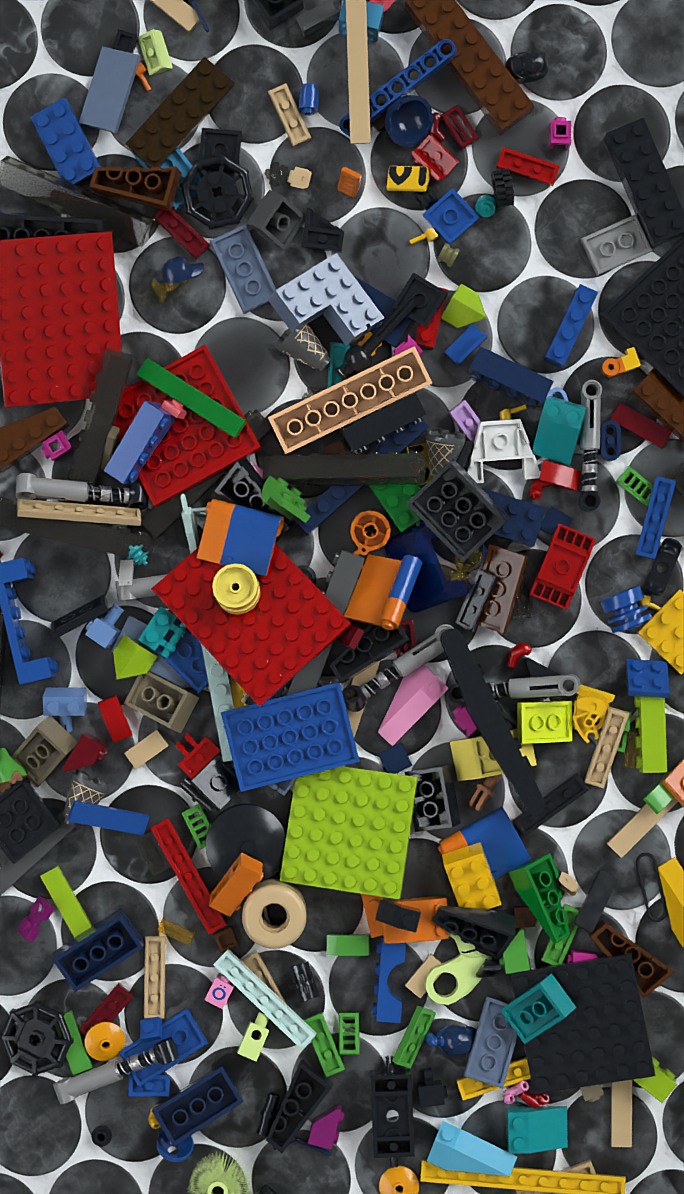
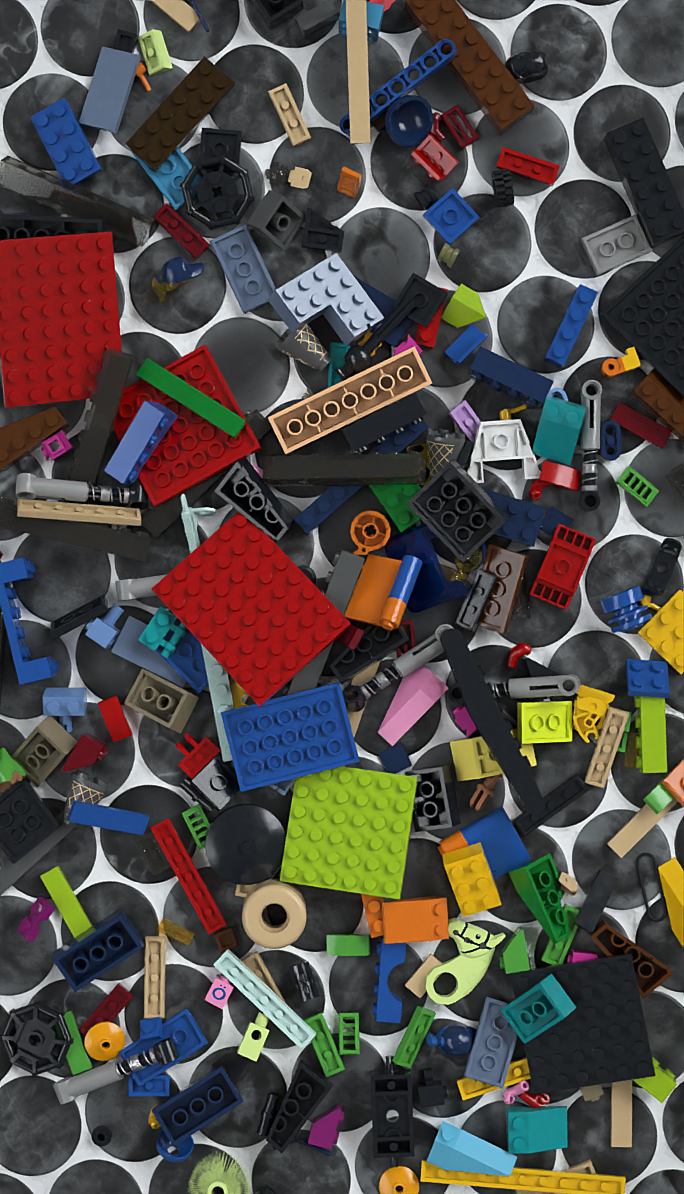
(110, 446): dark tan tile -> none
(126, 572): white piece -> none
(132, 658): lime slope -> none
(138, 555): teal wheel -> none
(144, 186): reddish brown wedge -> none
(146, 749): tan tile -> none
(174, 408): coral plate -> none
(225, 587): light yellow wheel -> none
(236, 884): orange brick -> none
(239, 536): blue door -> none
(284, 500): bright green brick -> none
(309, 99): blue brick -> none
(336, 447): reddish brown tile -> none
(398, 915): black slope -> none
(408, 178): yellow slope -> none
(430, 234): yellow hand -> none
(484, 928): black wedge -> none
(485, 206): teal wheel -> none
(489, 969): black slope -> none
(524, 917): reddish brown tile -> none
(559, 122): dark pink window -> none
(655, 517): blue plate -> none

